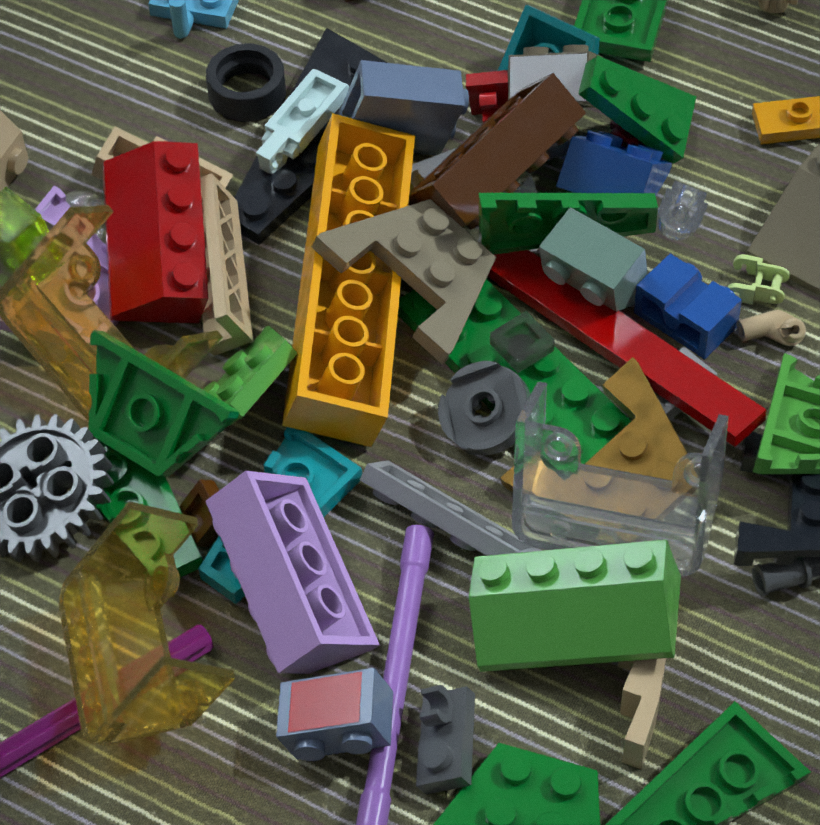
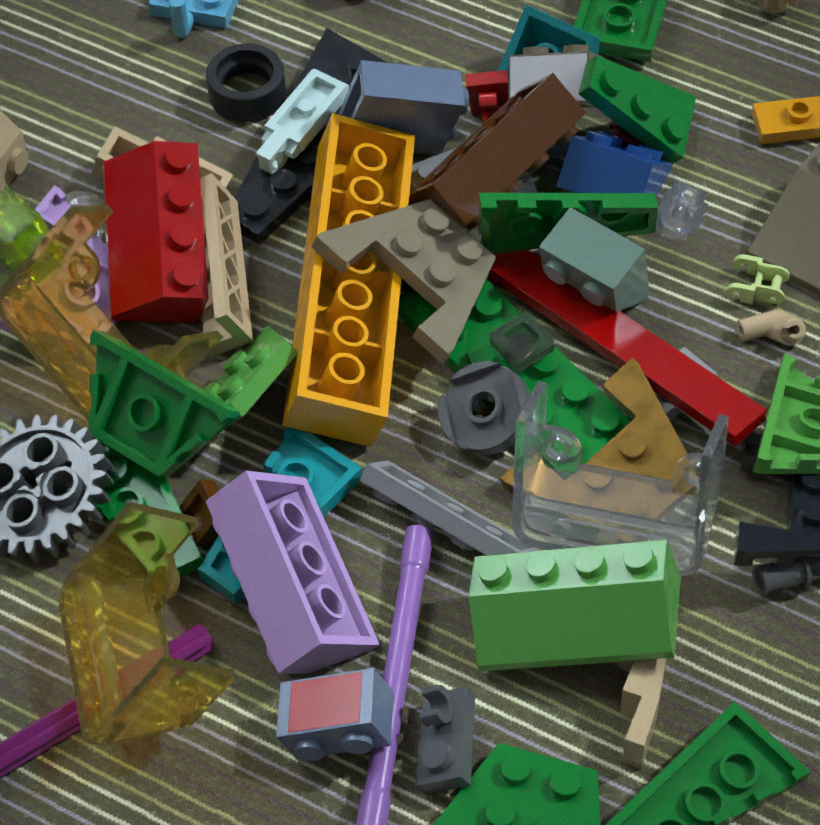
(686, 307): blue brick -> none

